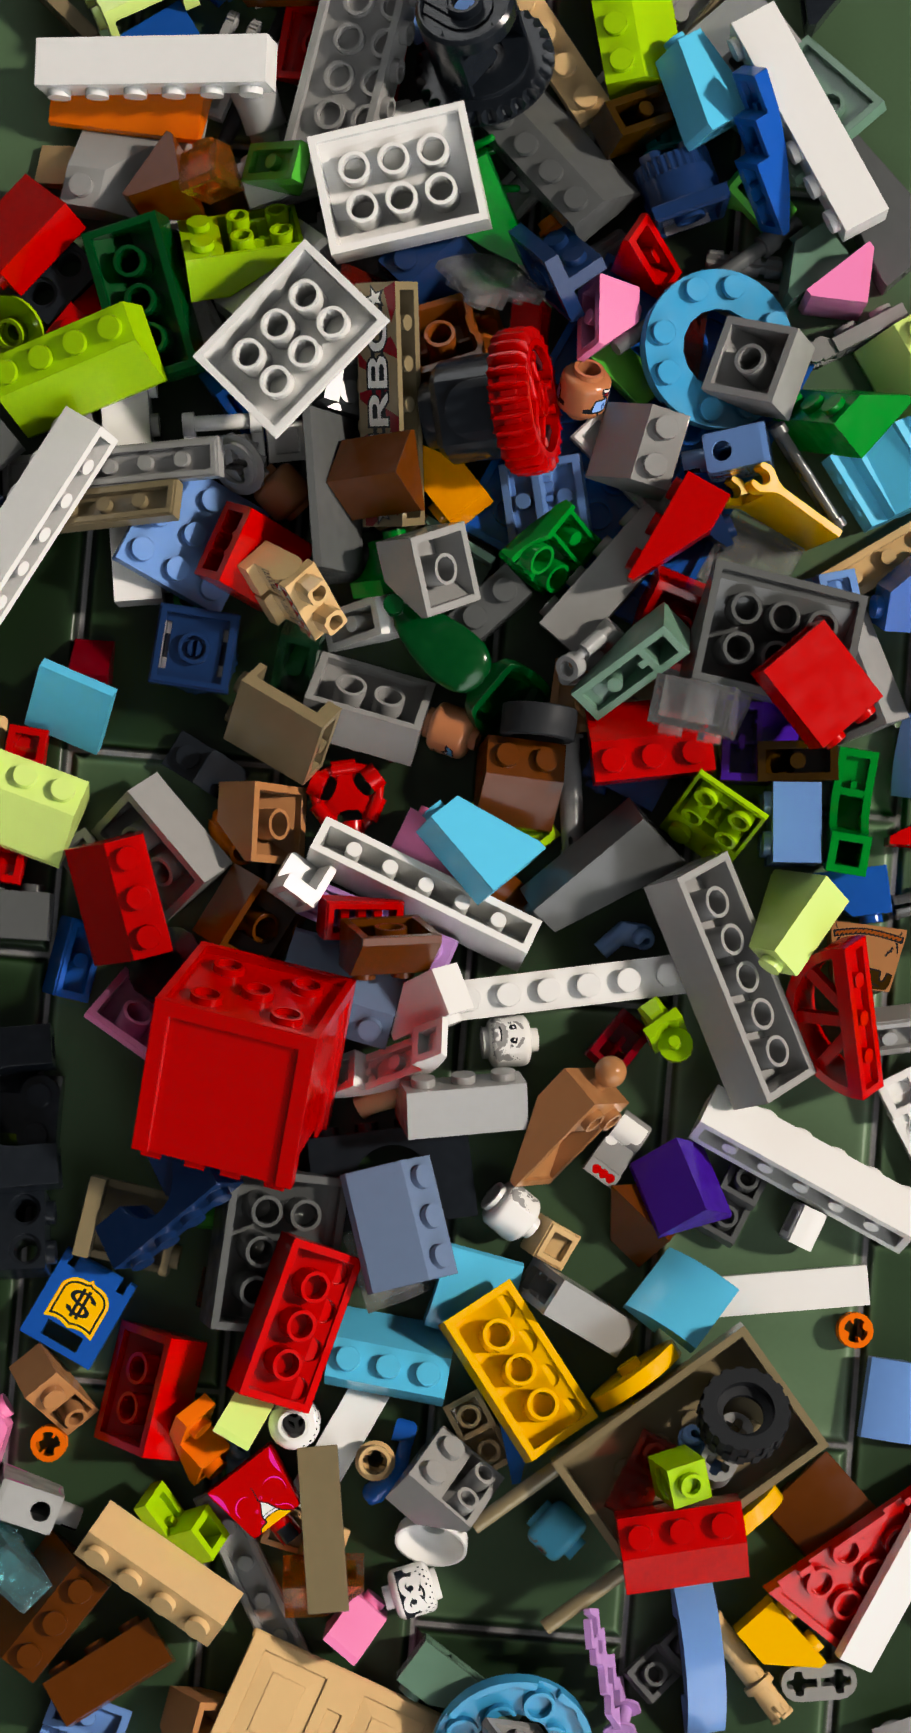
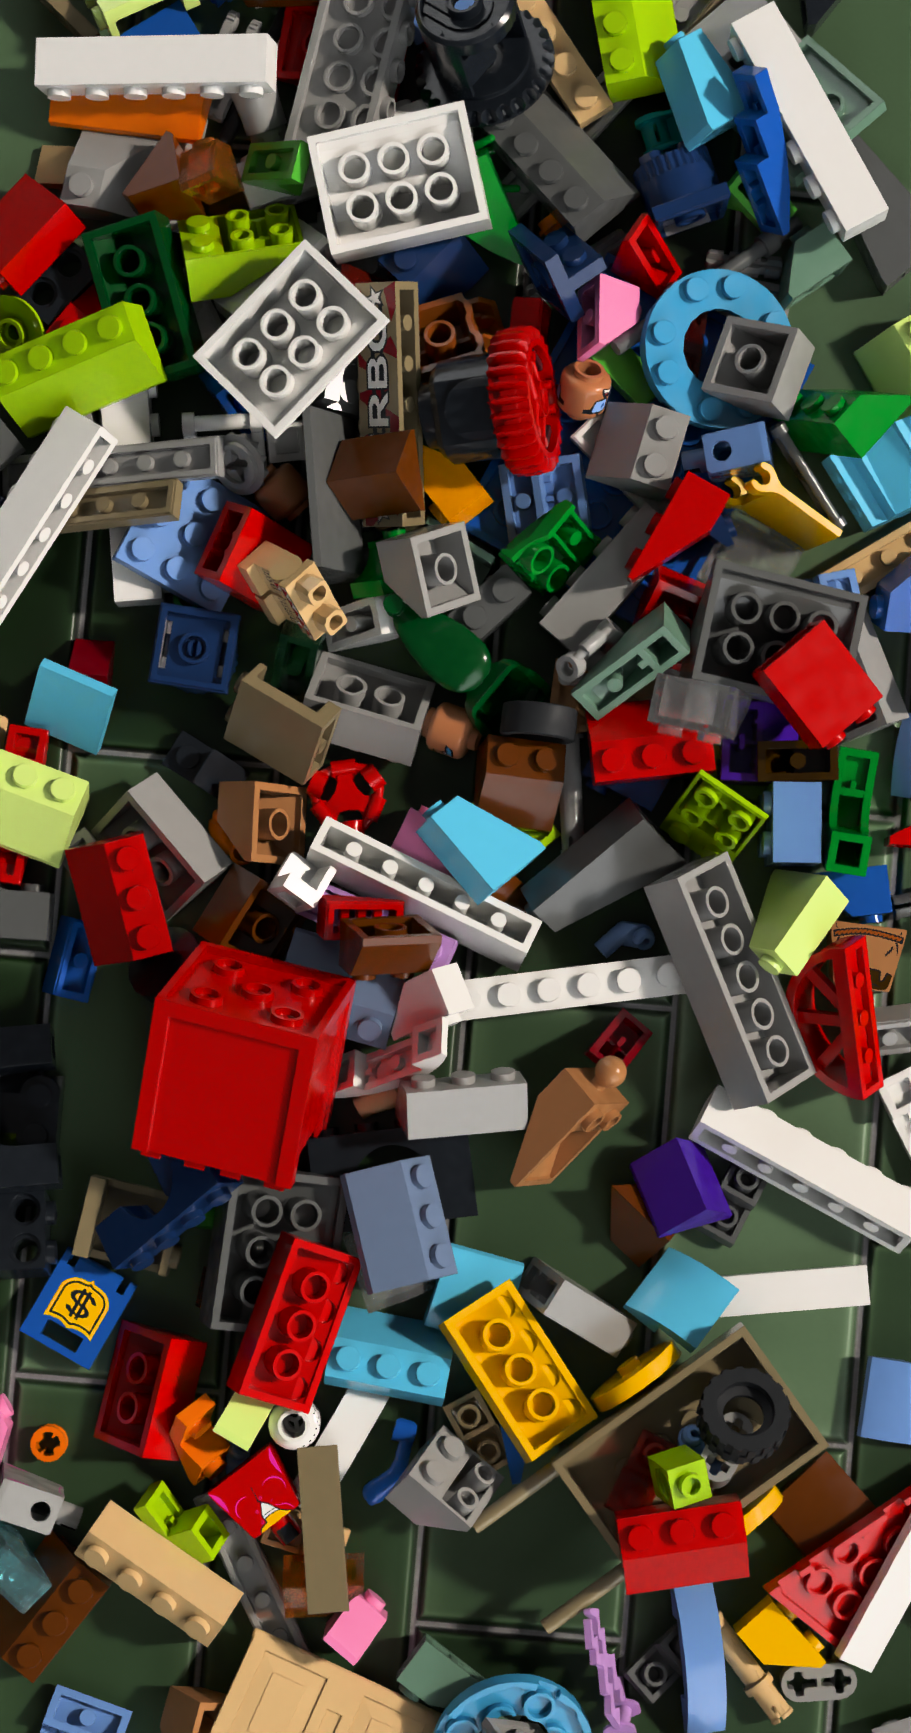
(52, 1389): medium nougat slope -> none
(107, 1670): reddish brown brick -> none
(123, 1014): bright pink slope -> none
(375, 1470): tan cone -> none
(412, 1590): white head -> none
(430, 1544): white piece -> none
(489, 281): clear slope -> none
(508, 1041): white head -> none
(511, 1211): white head -> none
(551, 1243): tan slope -> none
(556, 1530): medium azure head -> none
(617, 1149): light grey leg -> none
(632, 121): dark brown slope -> none
(666, 1031): lime hips -> none
(802, 1225): white brick -> none
(843, 290): bright pink slope -> none
(843, 1335): orange bush -> none
(852, 336): light grey hinge -> none

